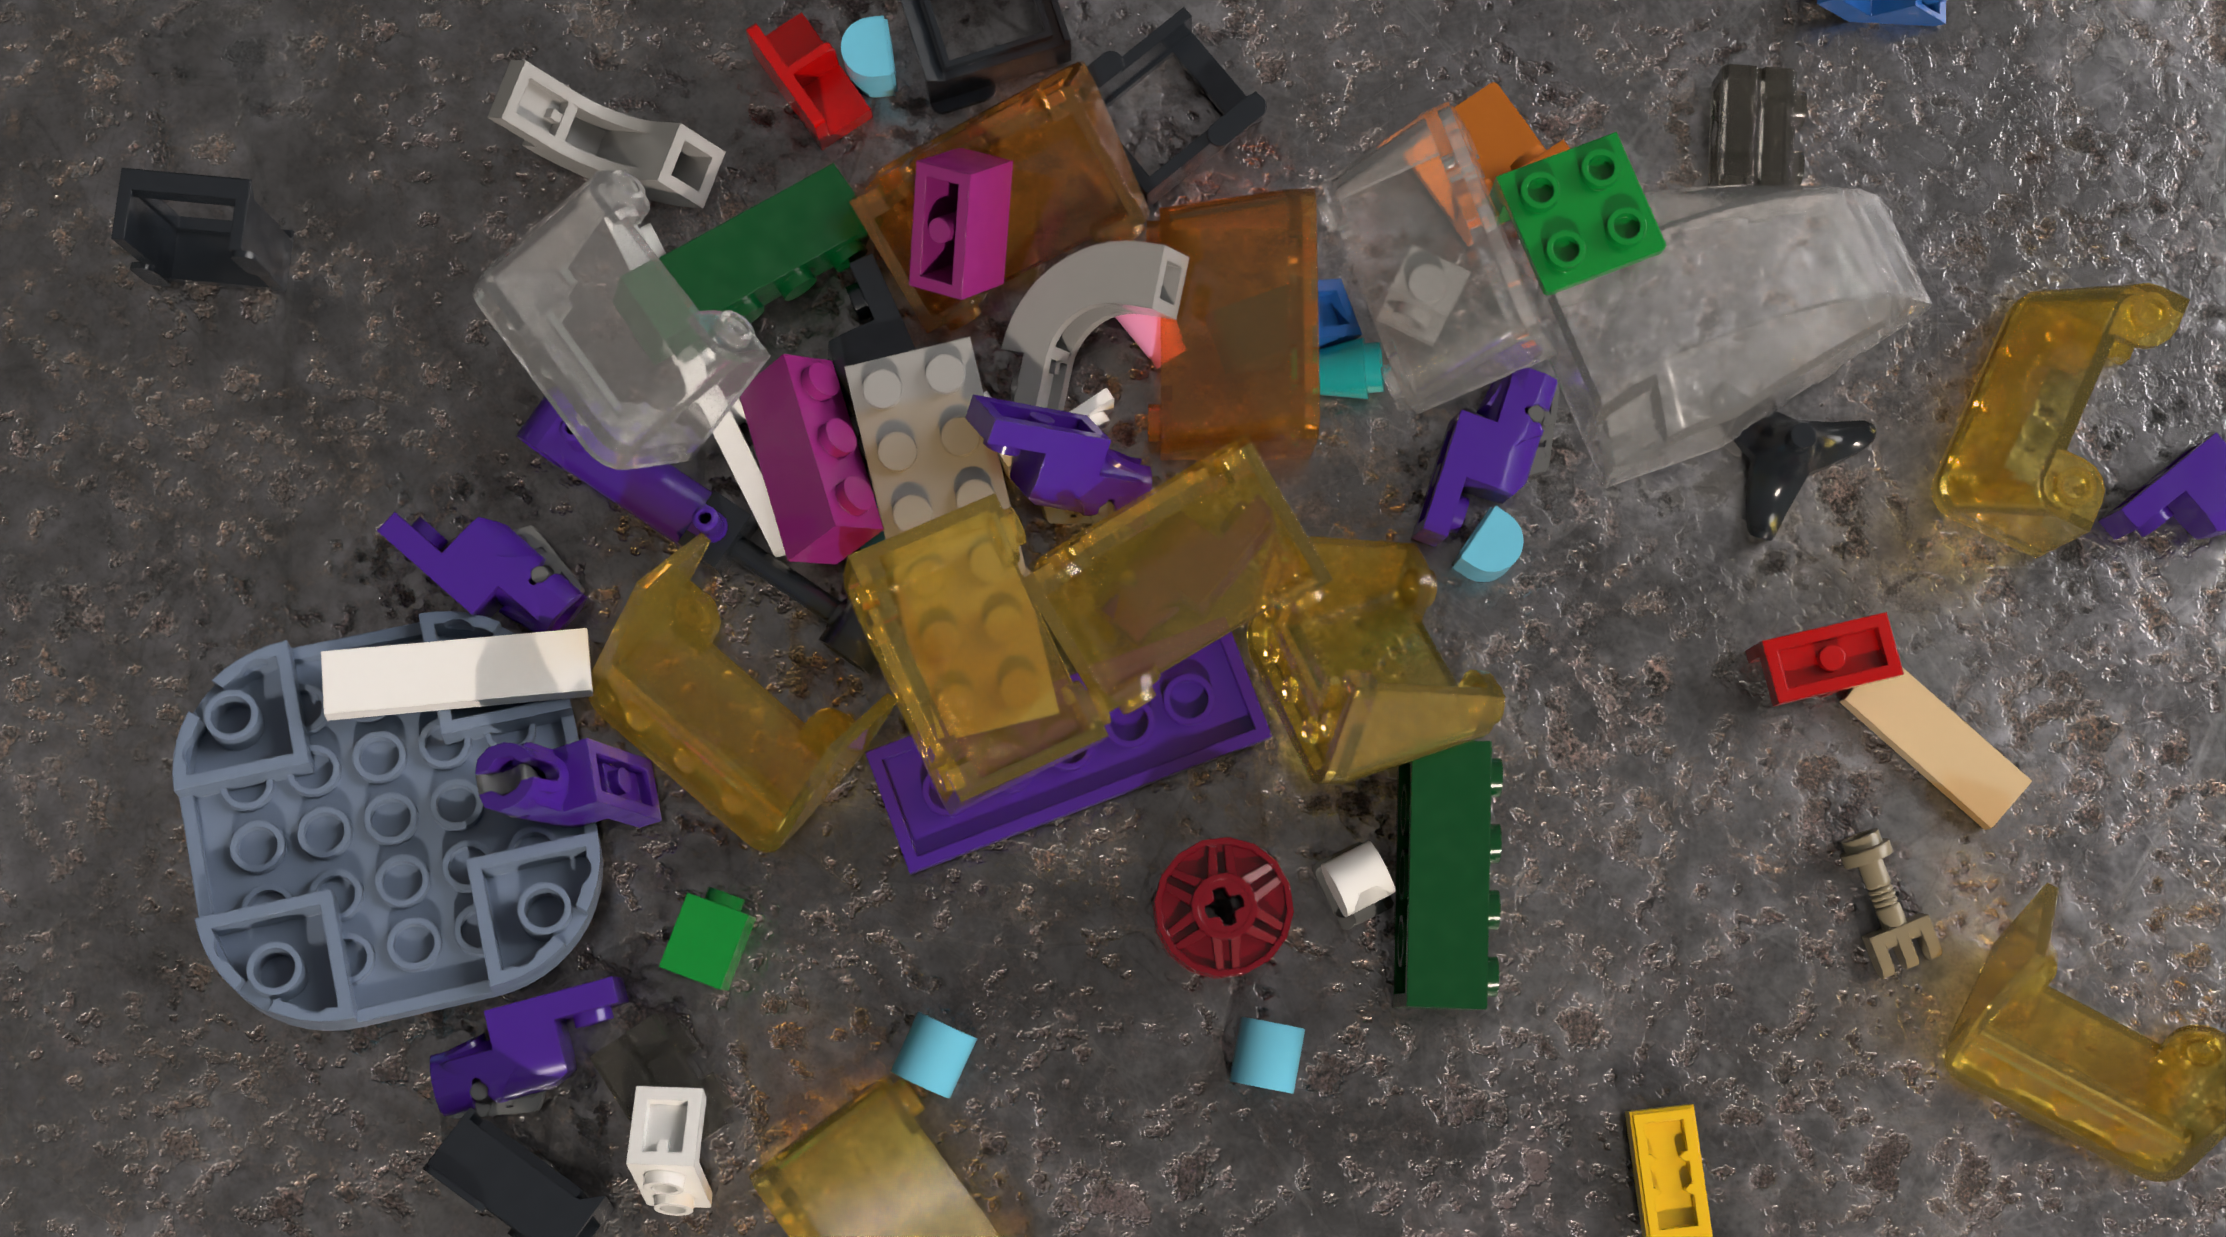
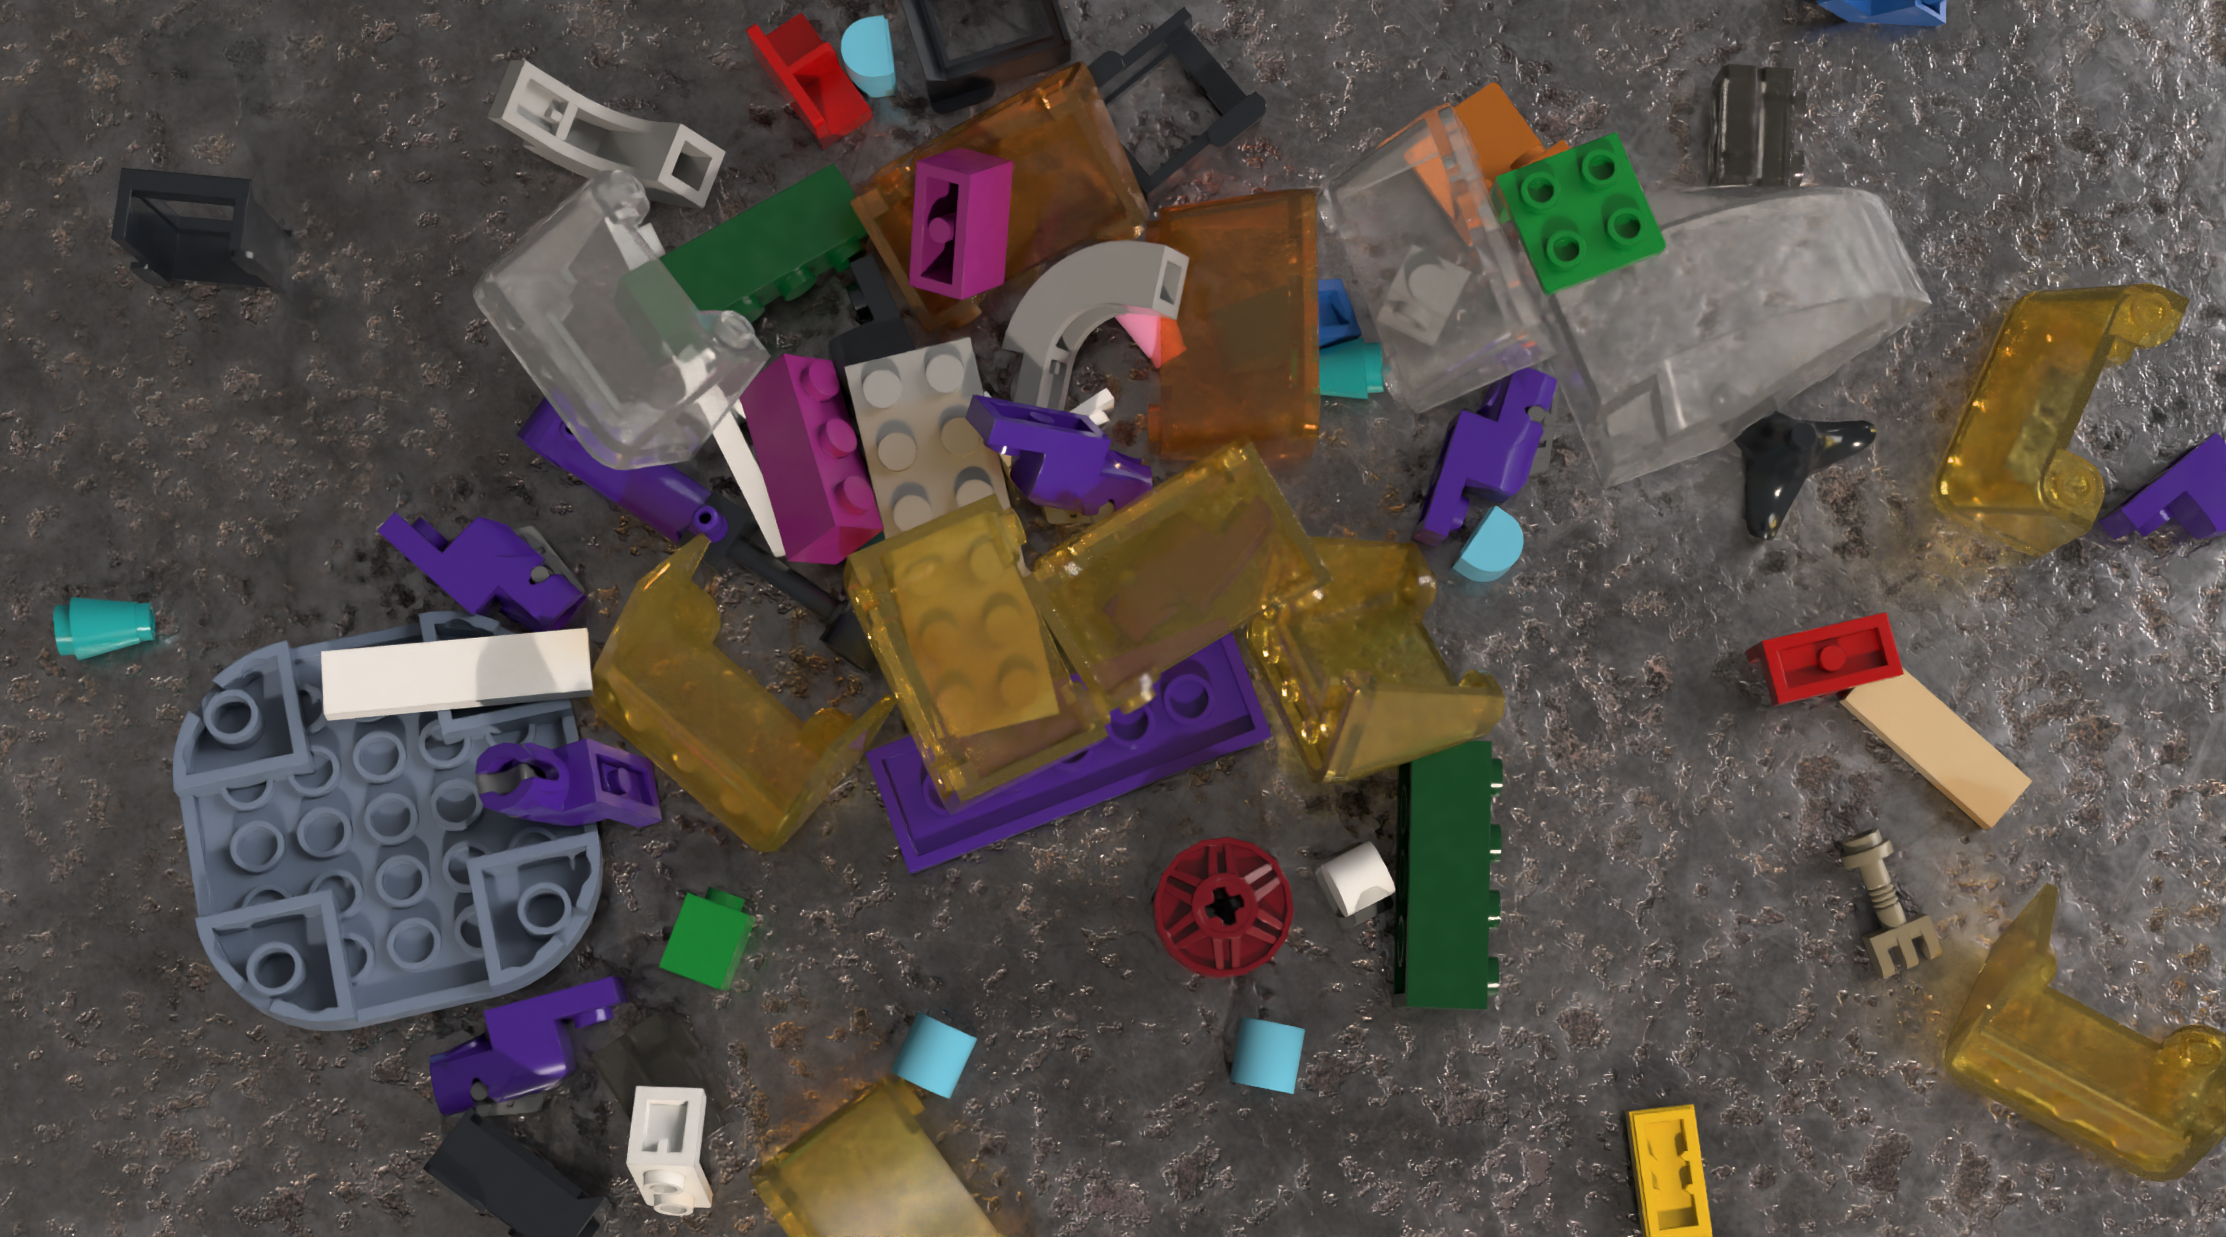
(101, 626): none -> teal cone

